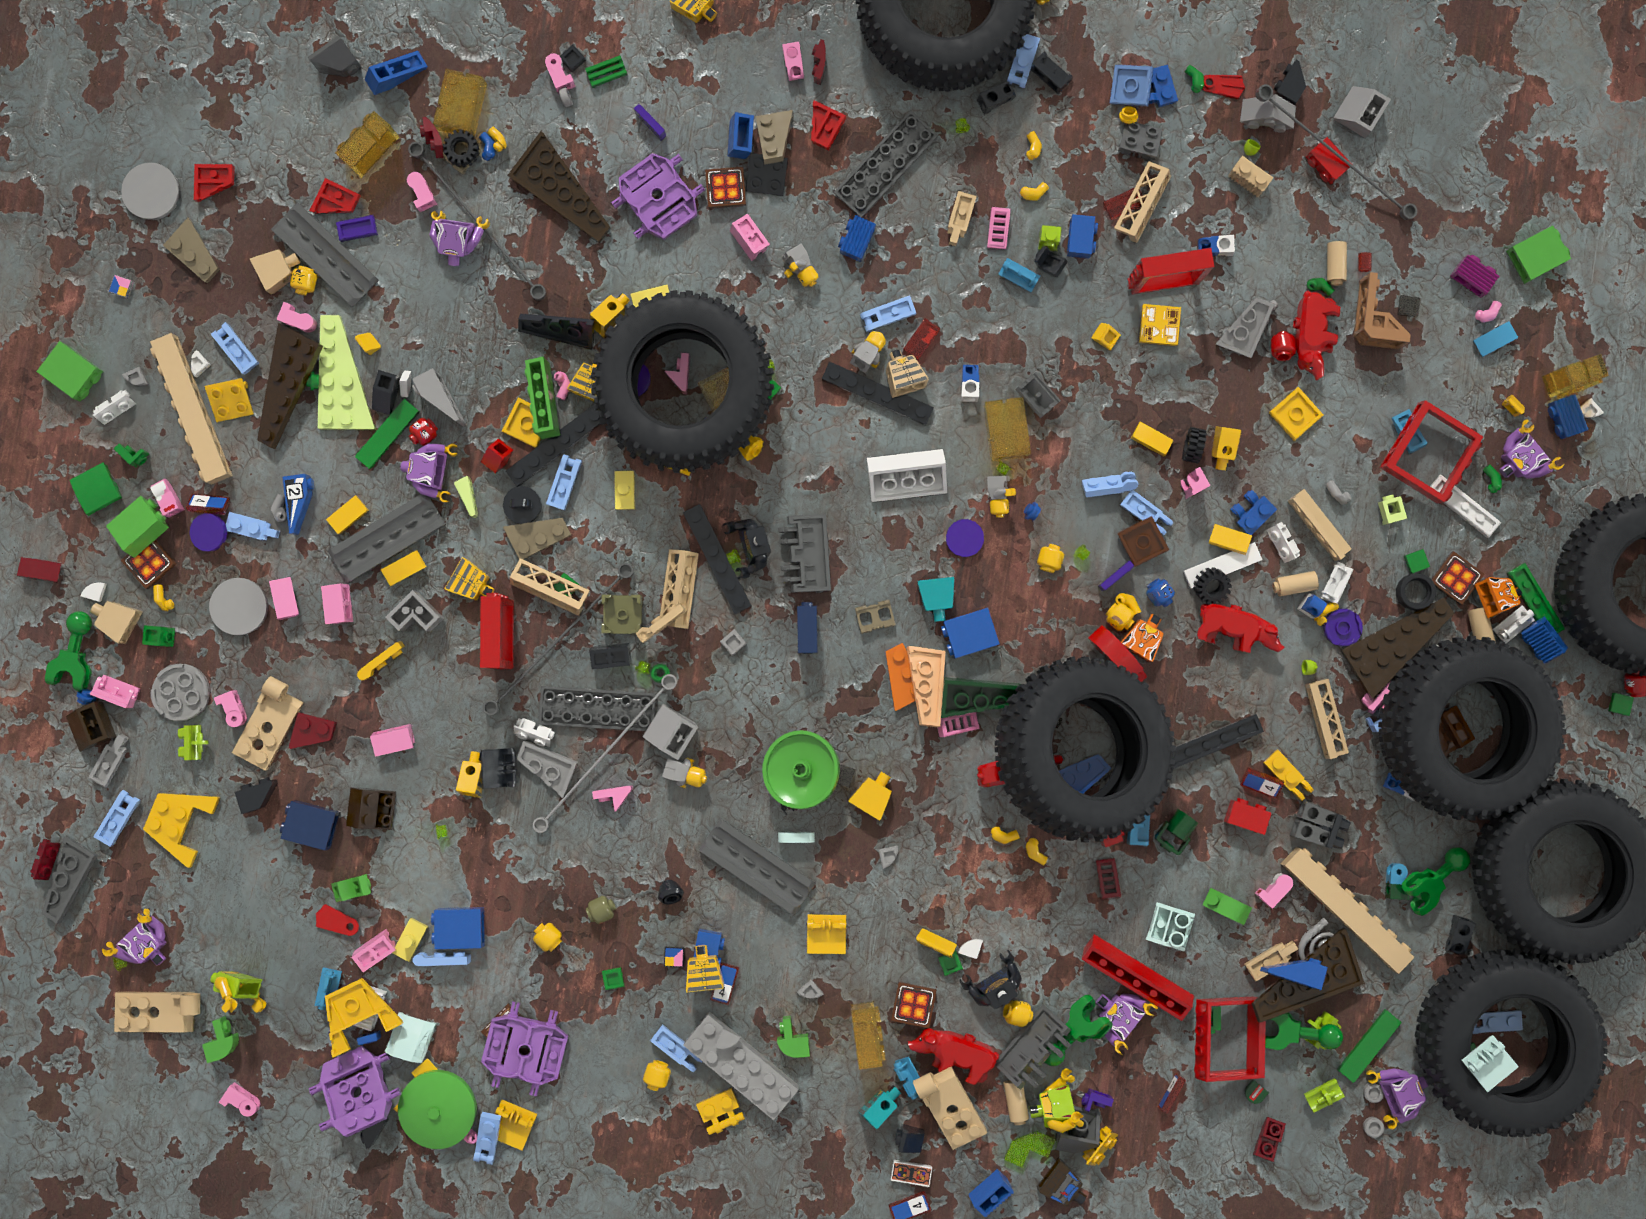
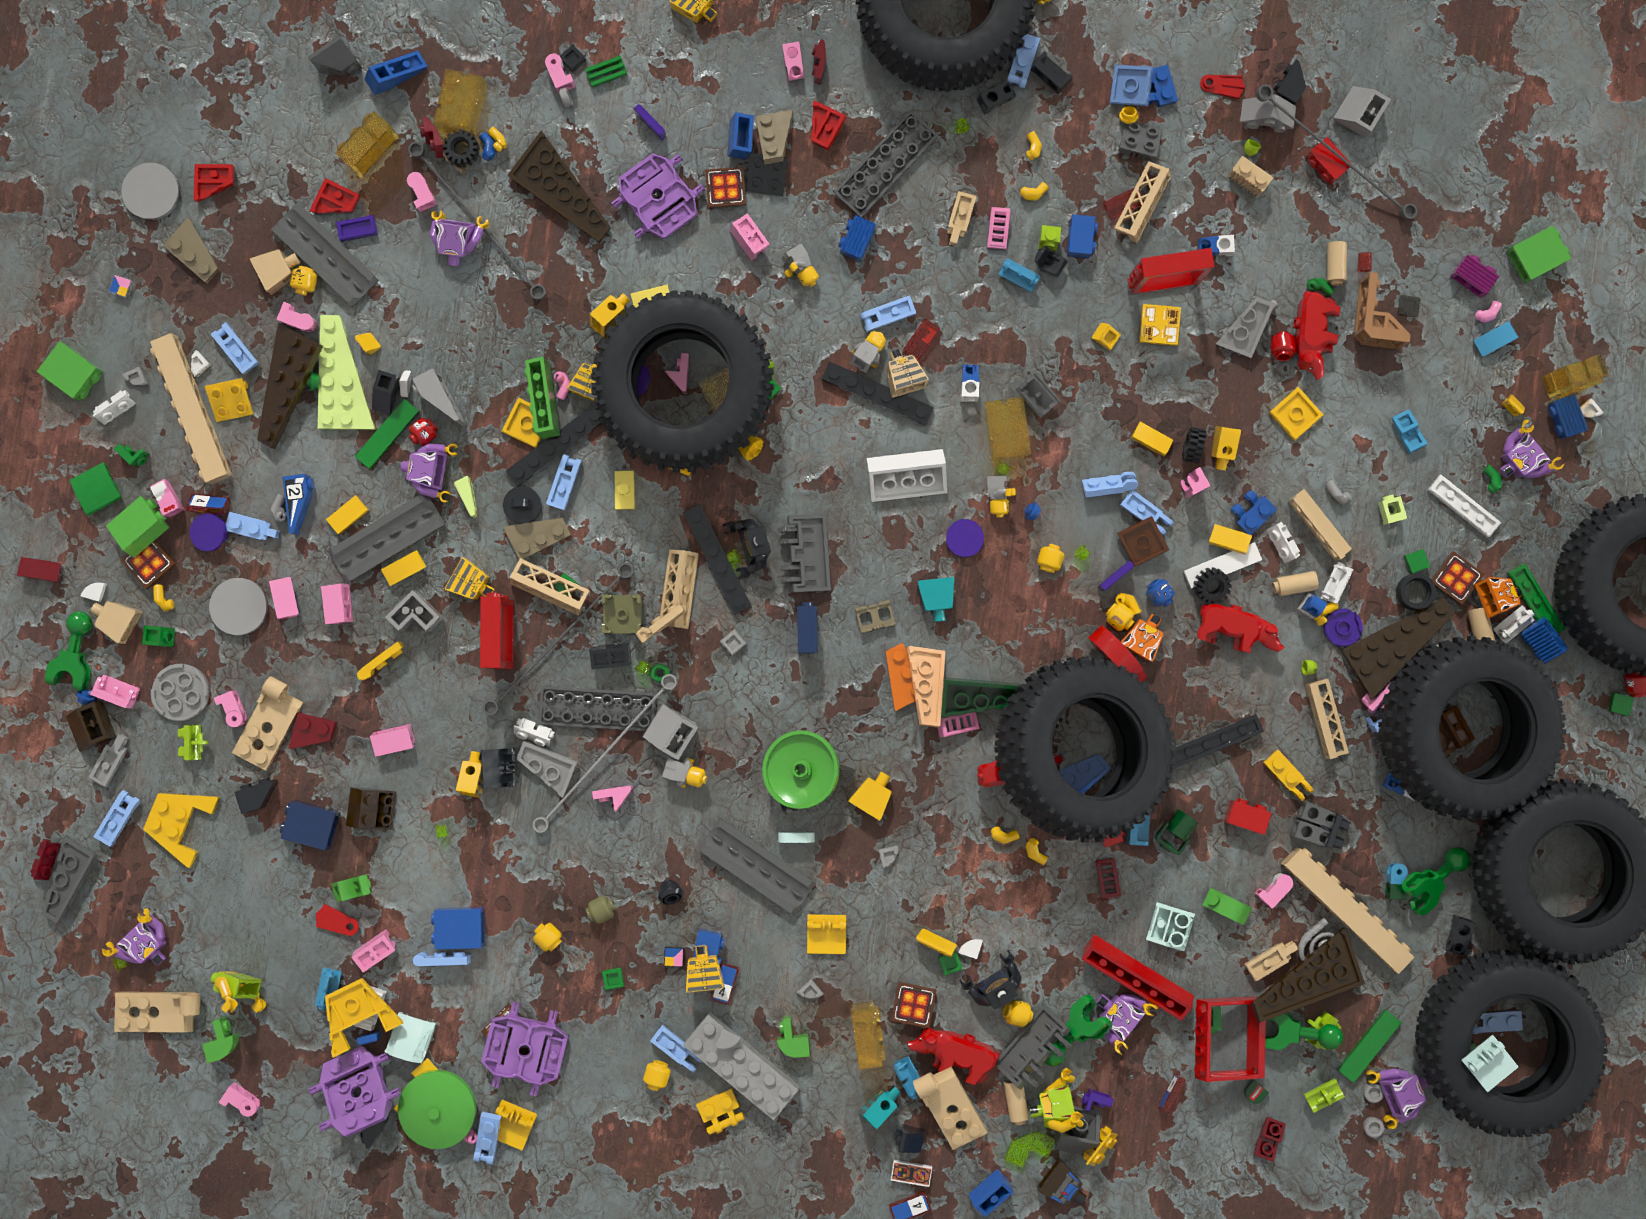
(410, 939): light yellow tile -> none
(497, 455): red brick -> none
(561, 329): black wing -> none
(970, 633): blue brick -> none
(1197, 78): green arm -> none
(1262, 783): tile -> none
(1303, 972): blue slope -> none
(1406, 435): red window -> none

